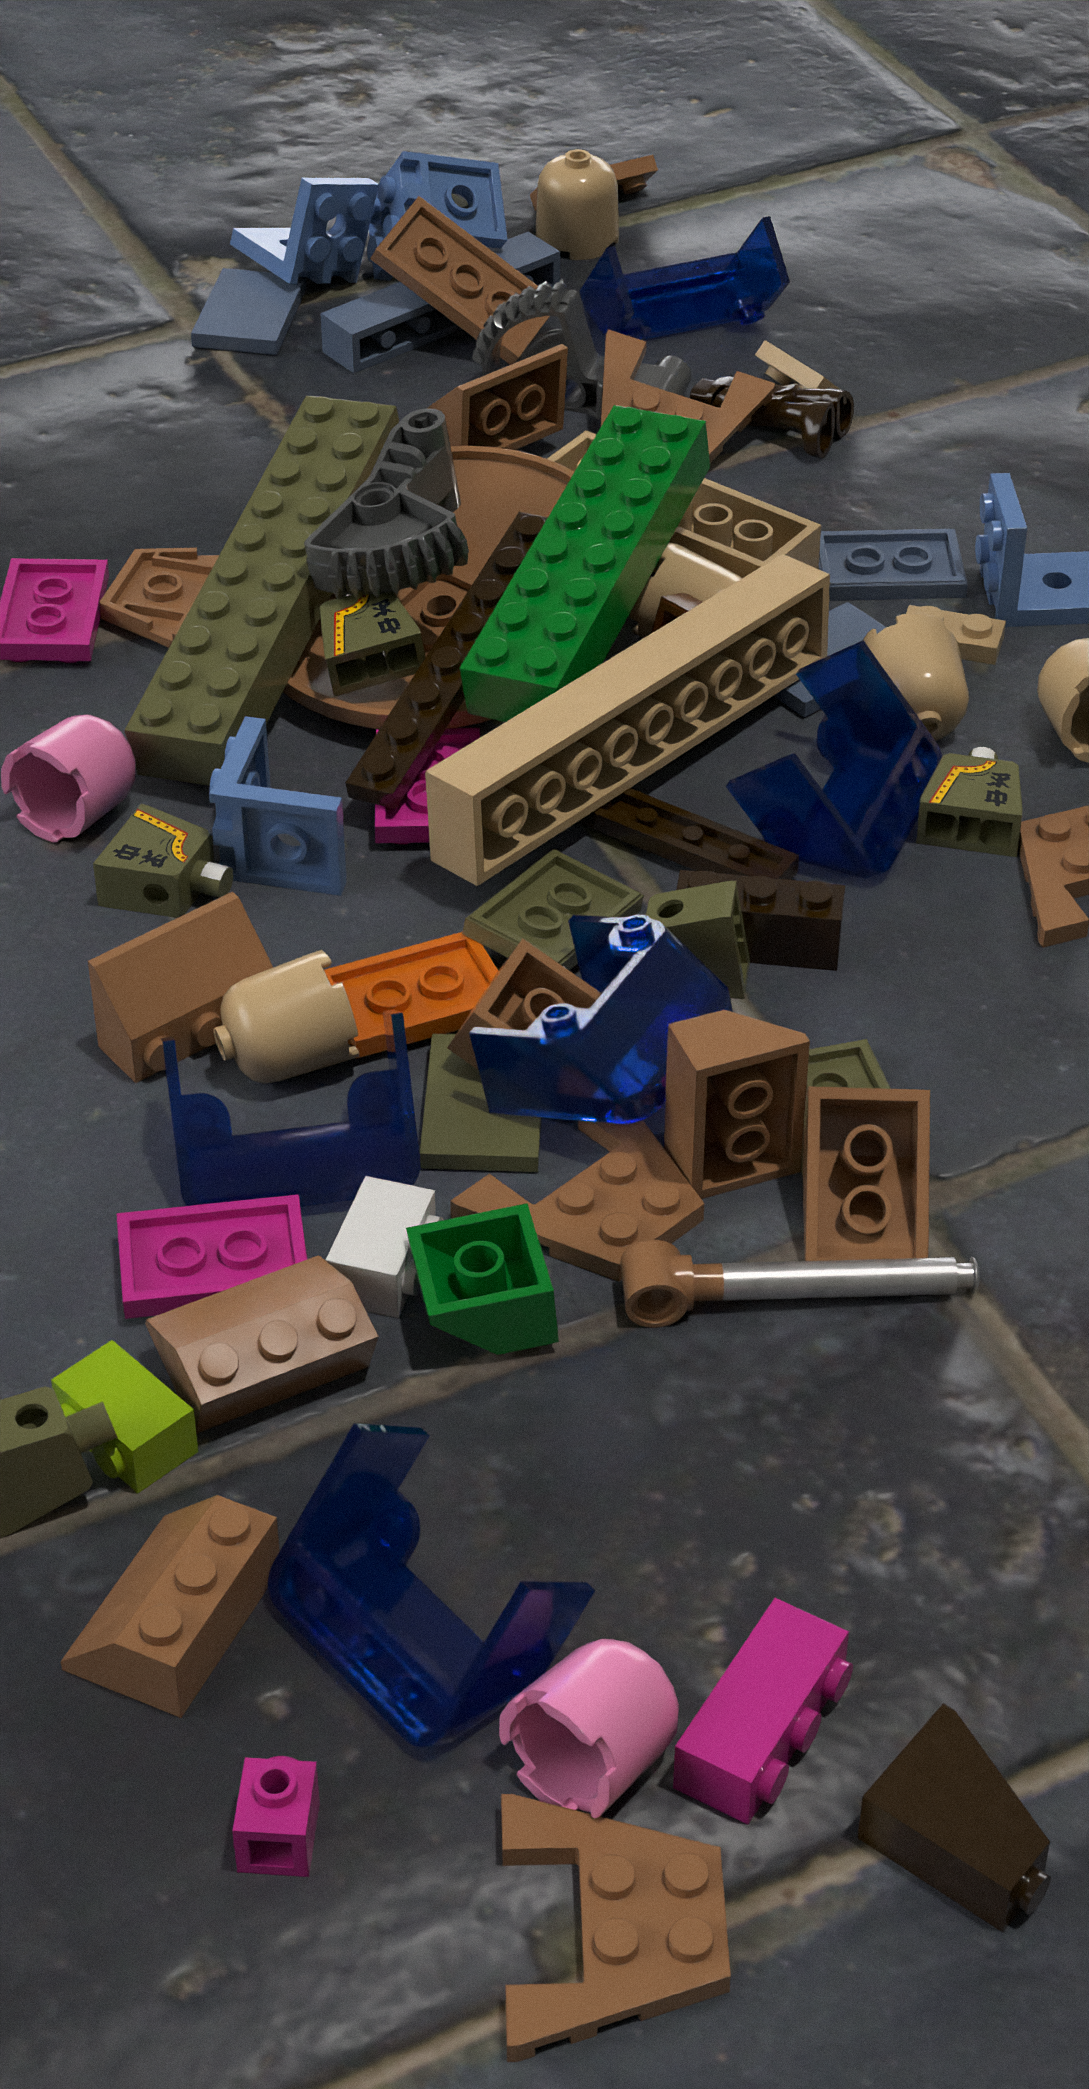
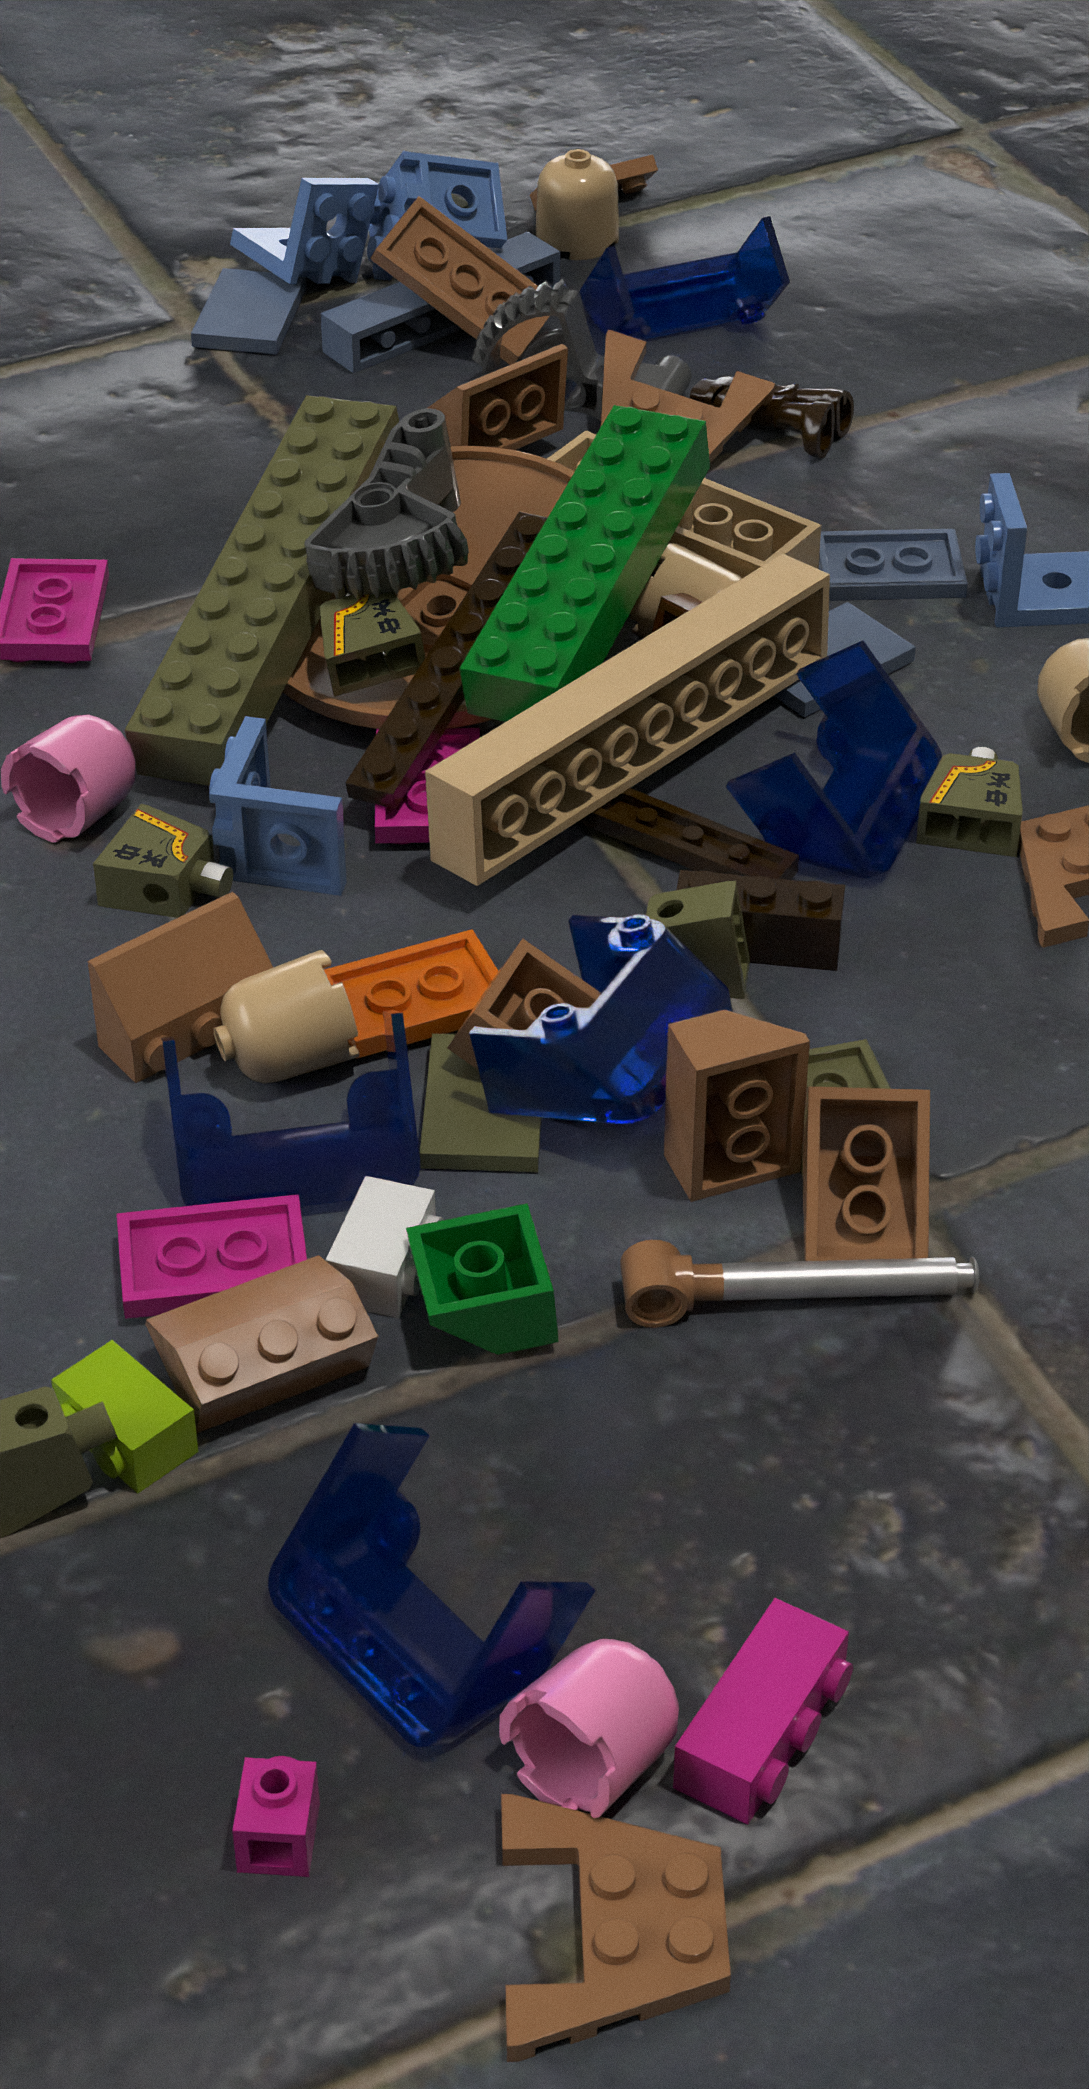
(156, 591): medium nougat wing -> none
(178, 1604): medium nougat slope -> none
(543, 901): olive tile -> none
(607, 1207): medium nougat wing -> none
(786, 369): tan plate -> none
(925, 668): tan cylinder -> none
(957, 1823): dark brown slope -> none
(976, 634): tan plate -> none

